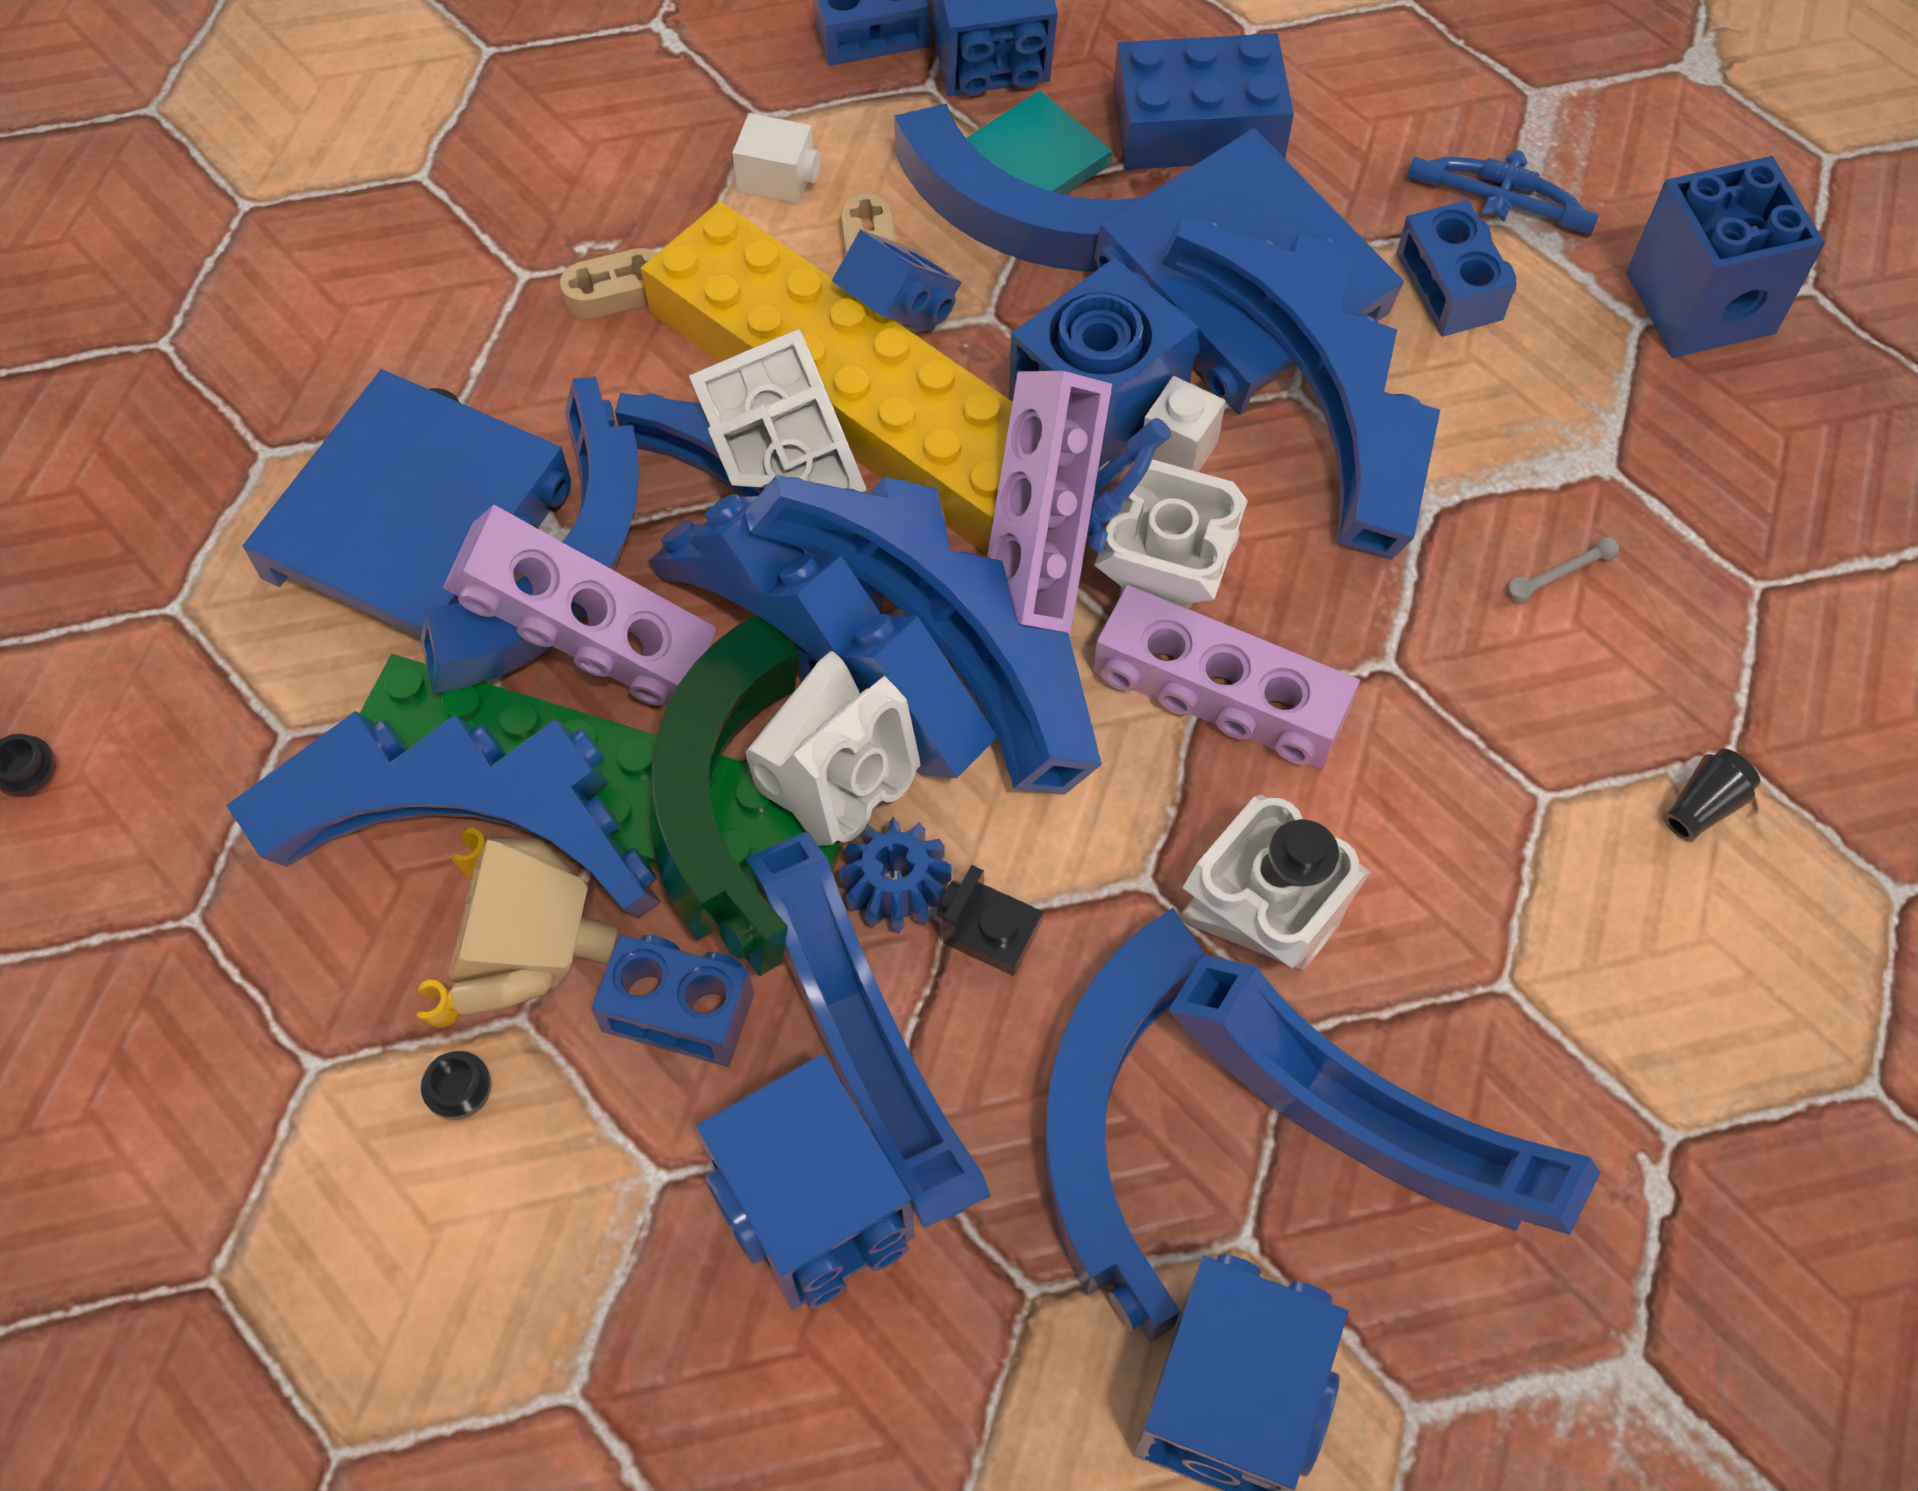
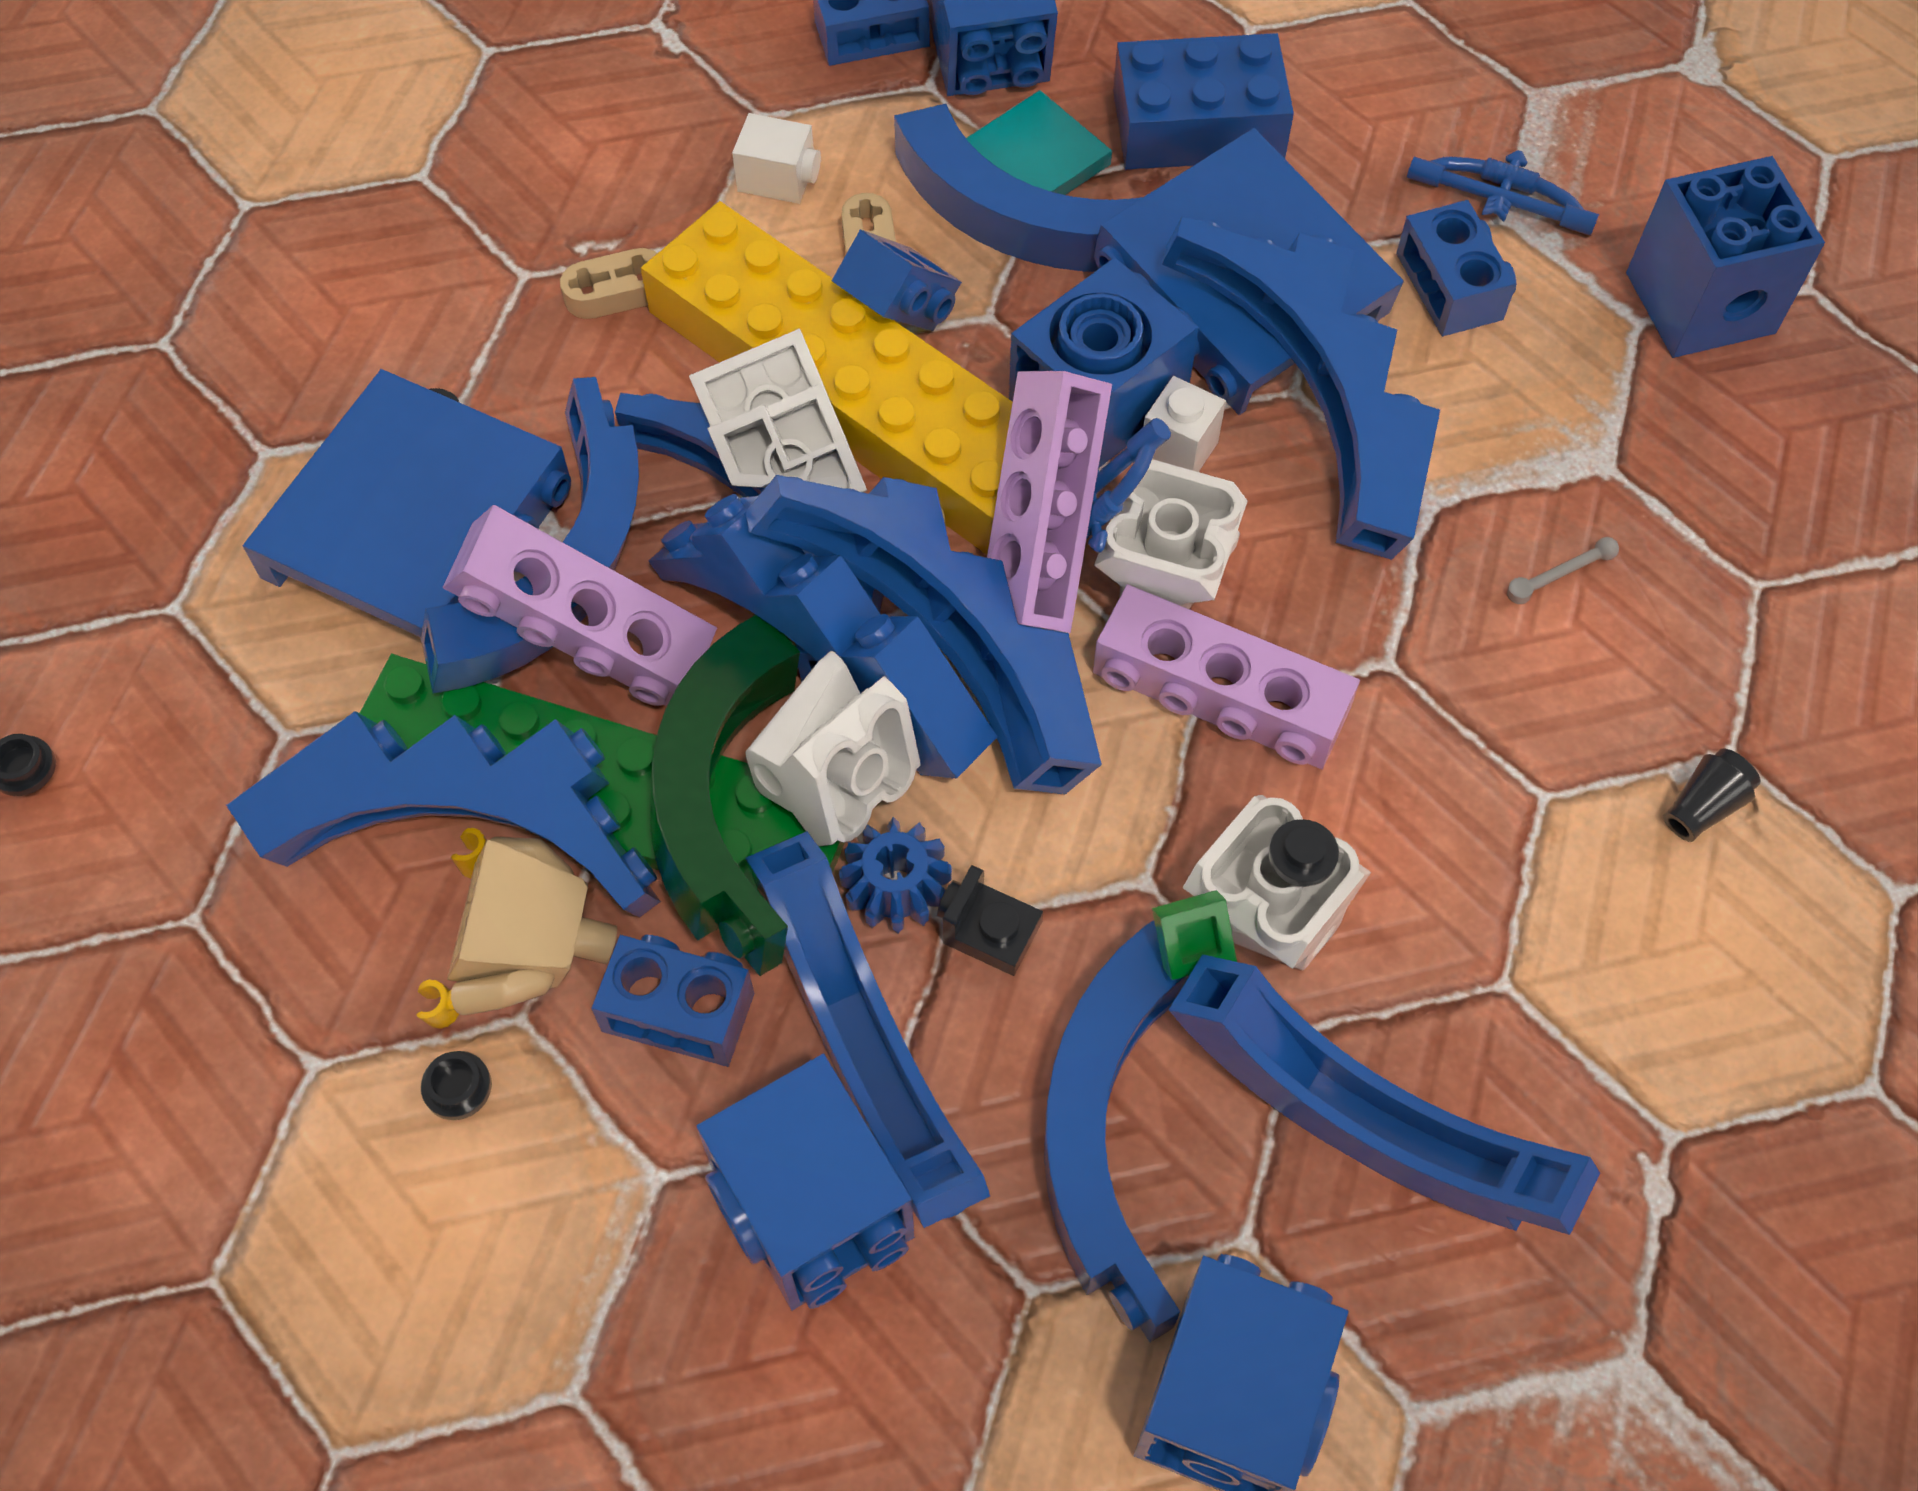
(1193, 929): none -> green plate

